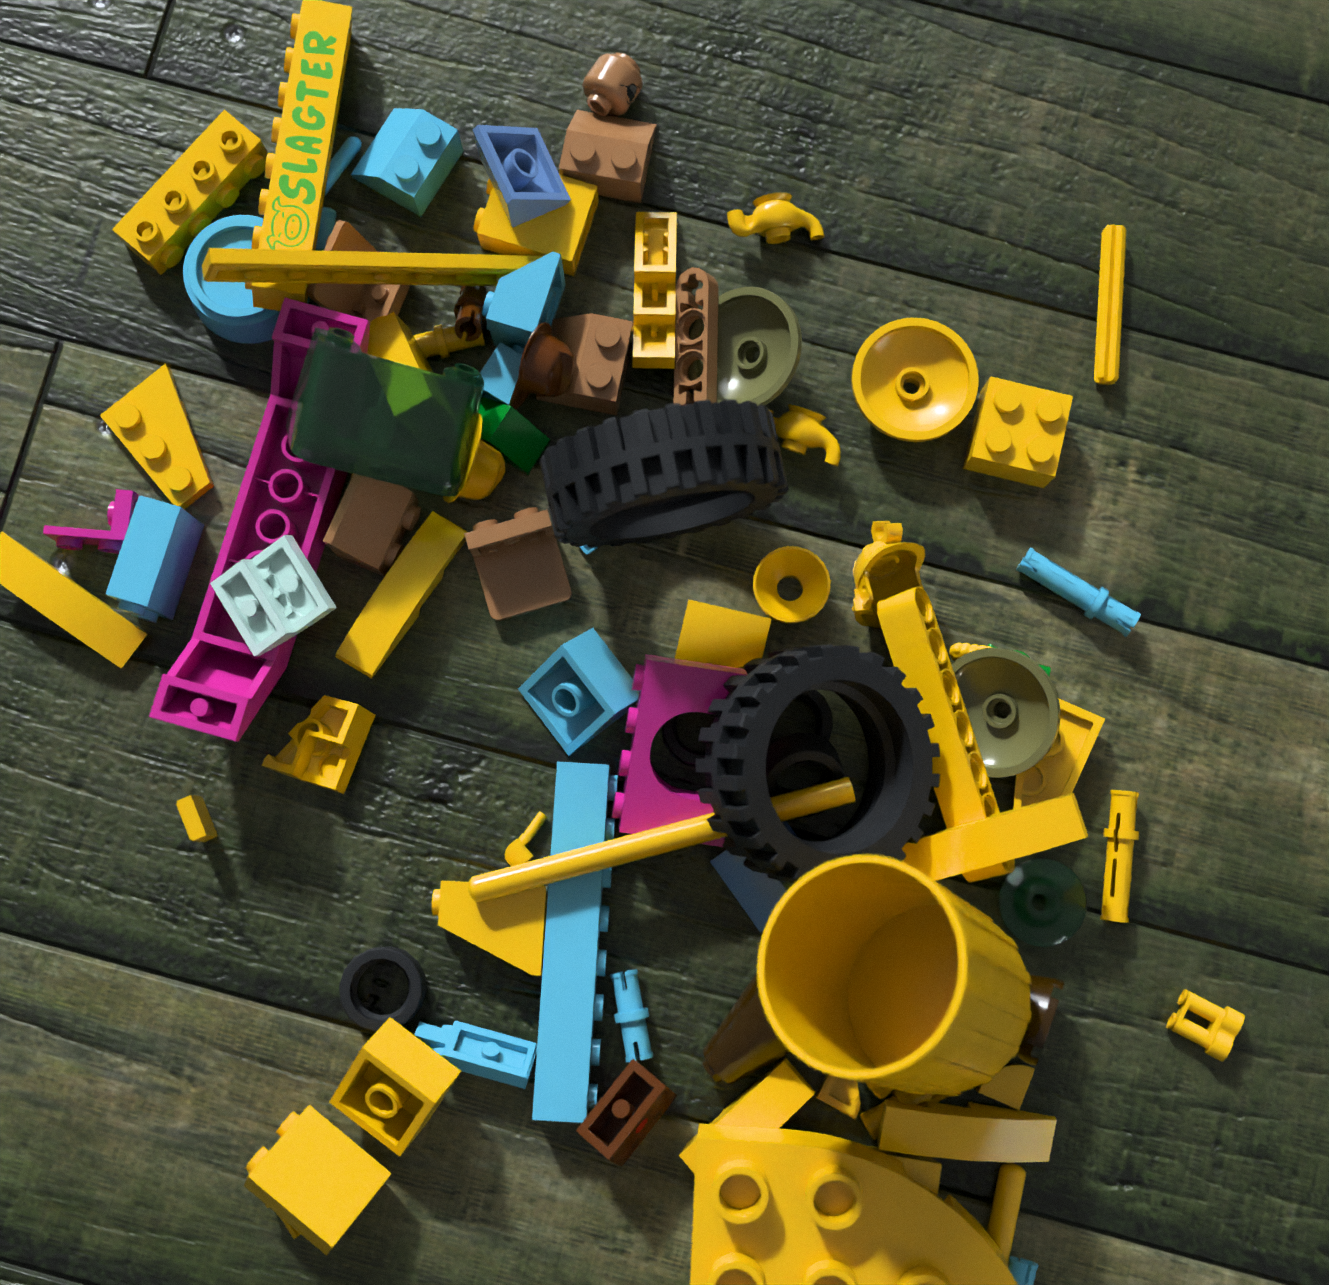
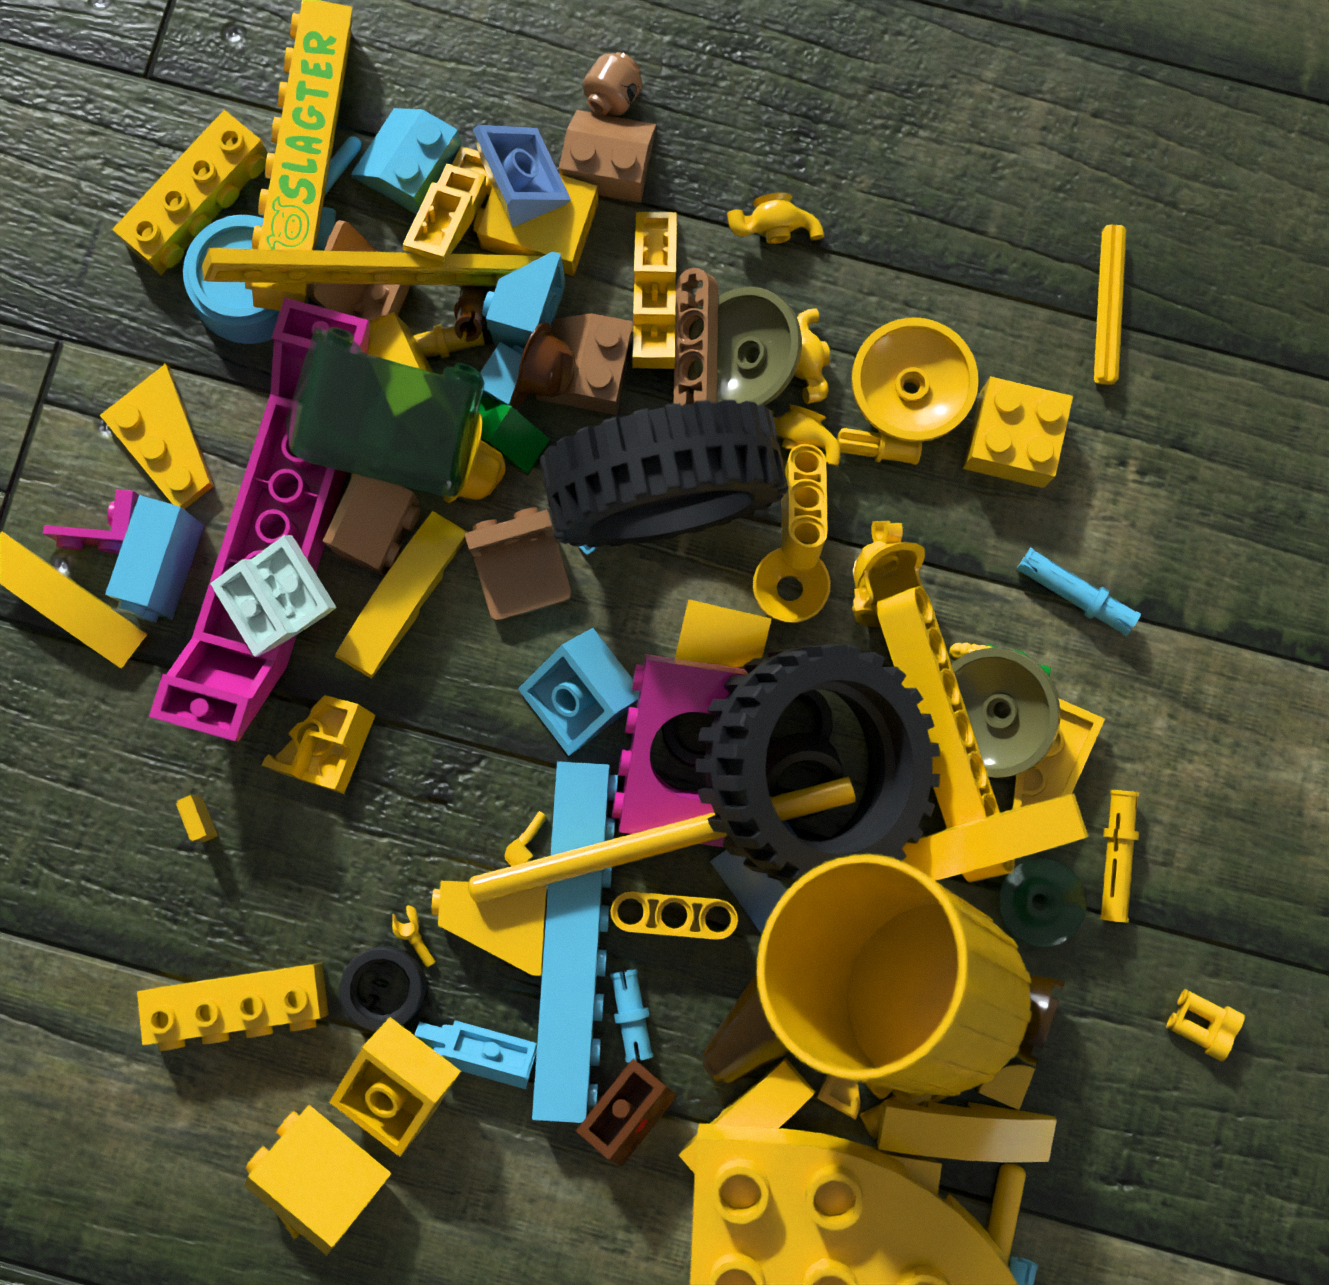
(232, 1004): none -> yellow brick
(410, 932): none -> yellow hand
(448, 207): none -> yellow slope
(695, 921): none -> yellow beam
(807, 488): none -> yellow beam
(814, 356): none -> yellow piece
(878, 446): none -> yellow axle

